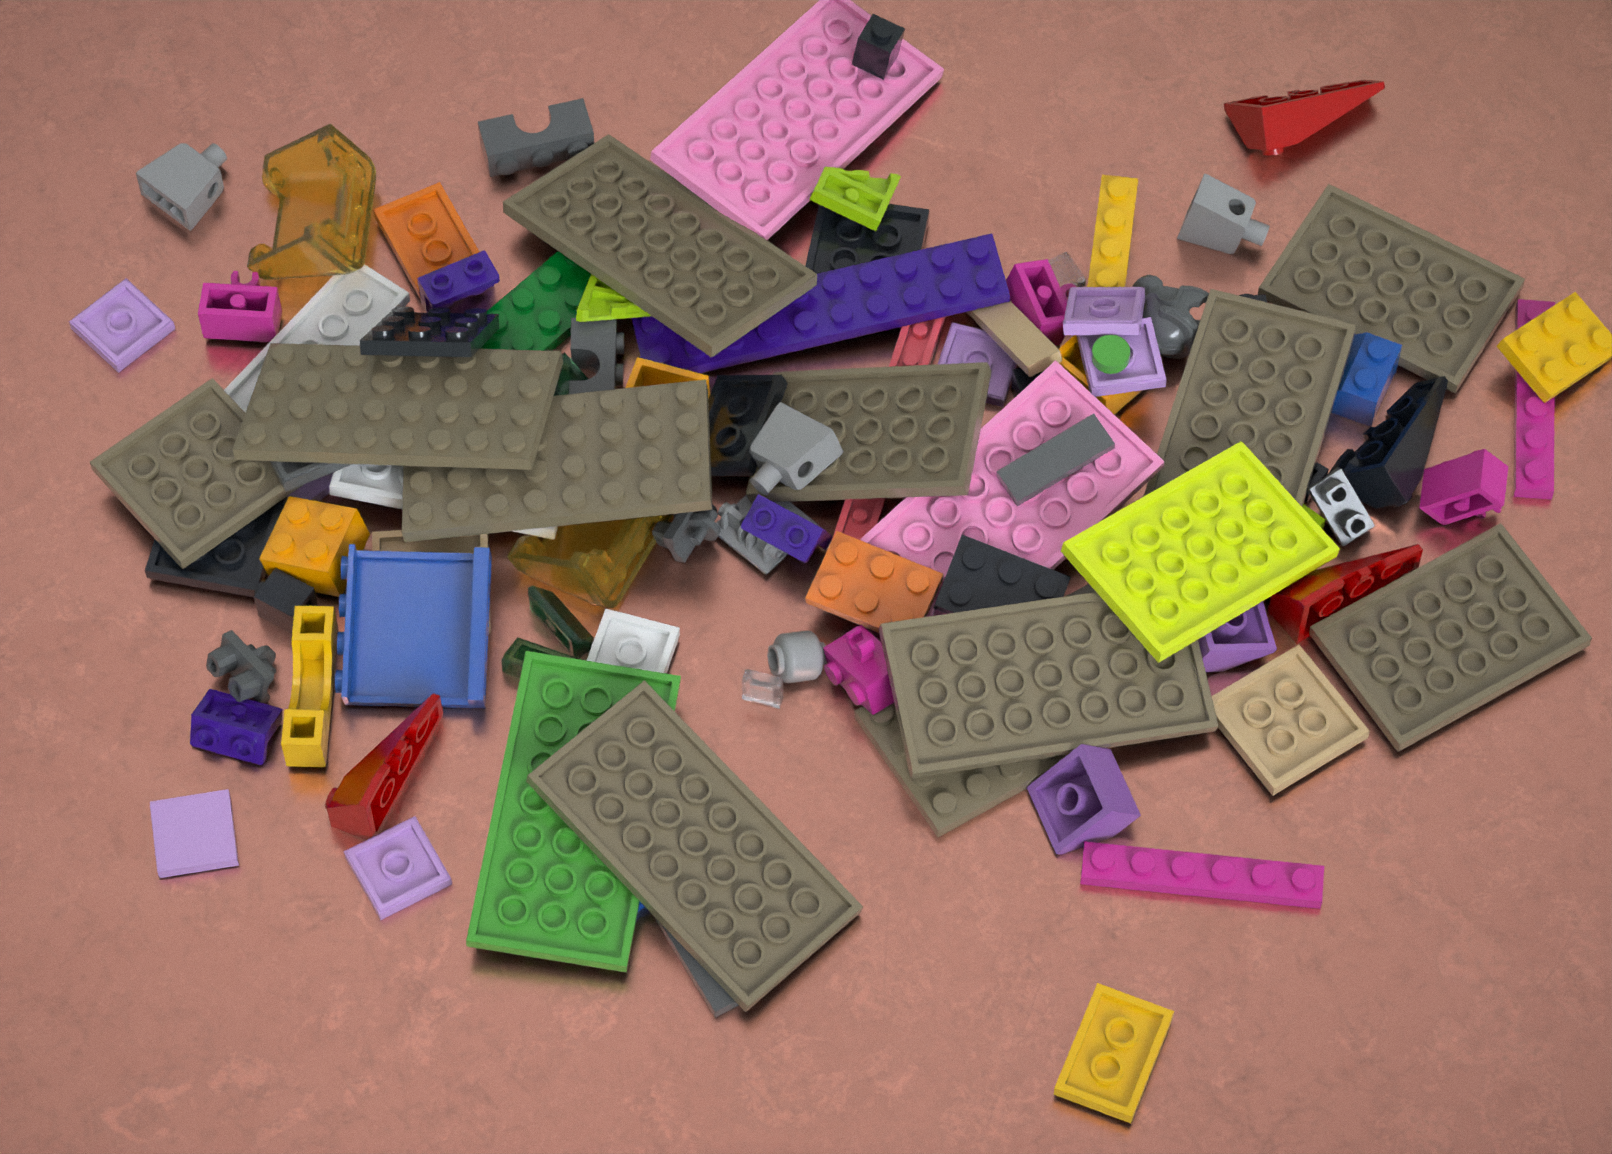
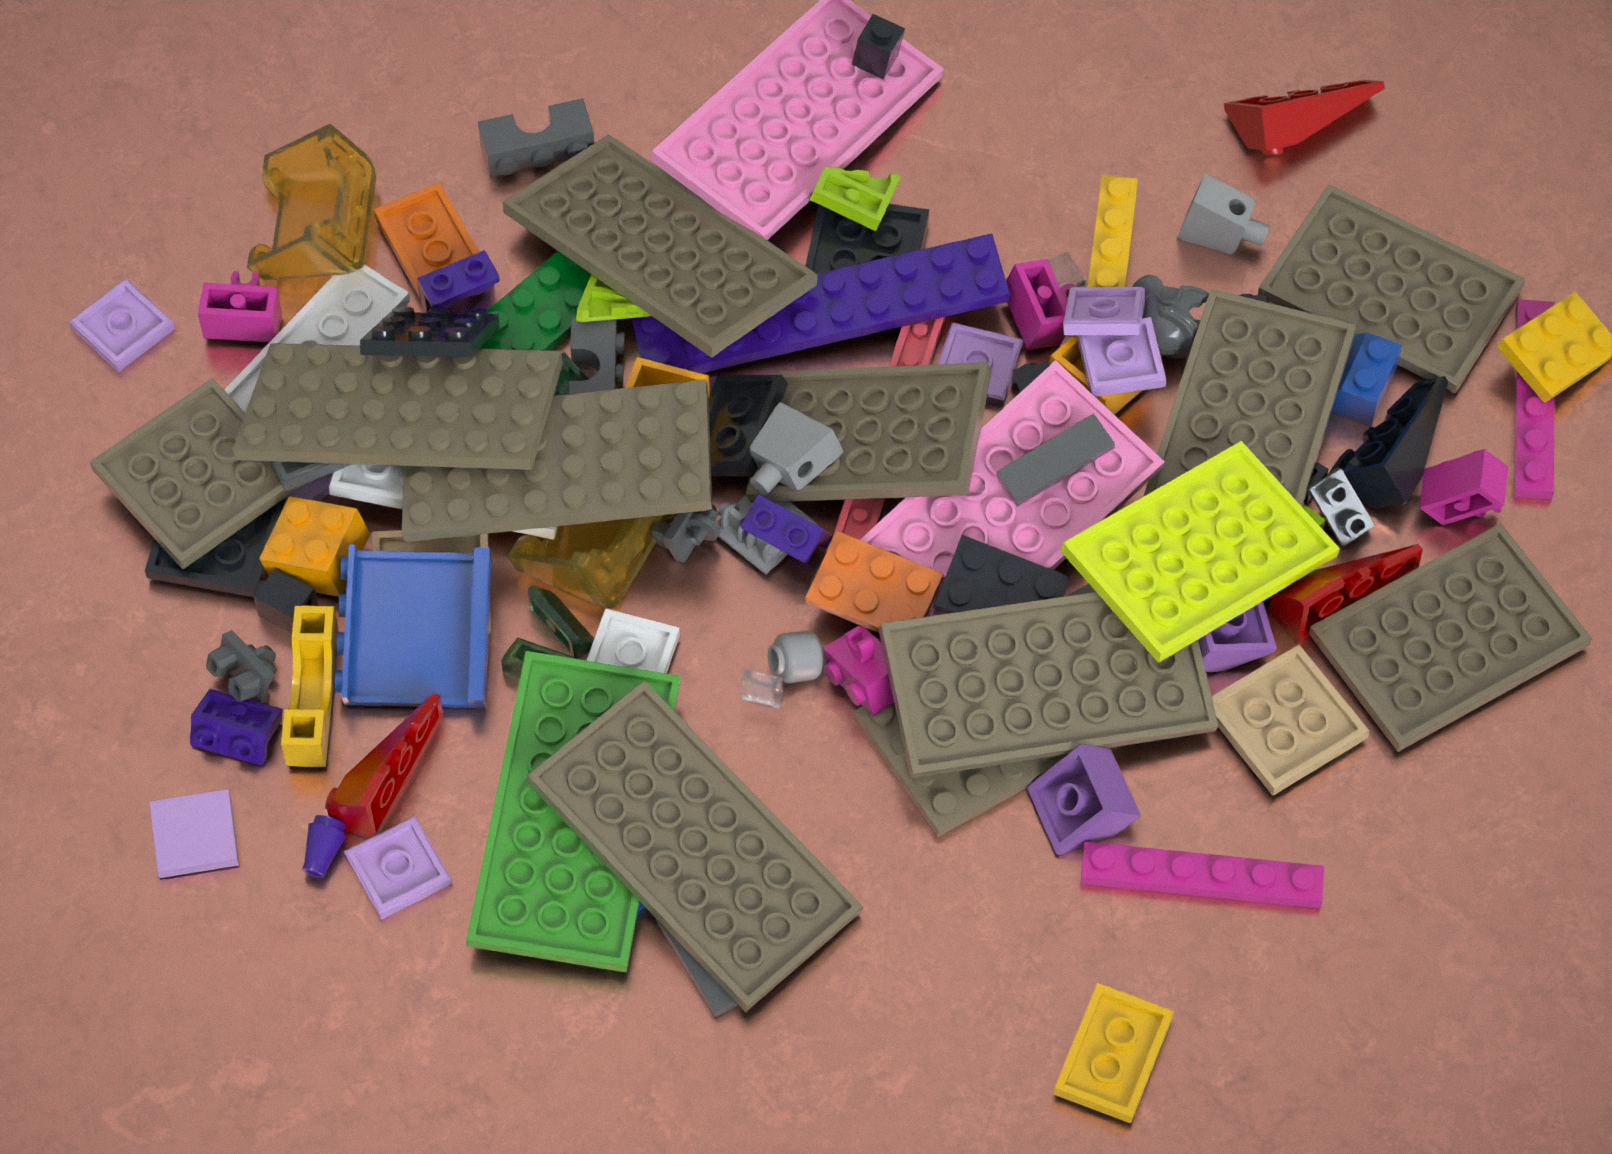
(184, 182): light grey torso -> none
(322, 844): none -> dark purple cone
(1017, 337): tan tile -> none
(1111, 354): bright green tile -> none

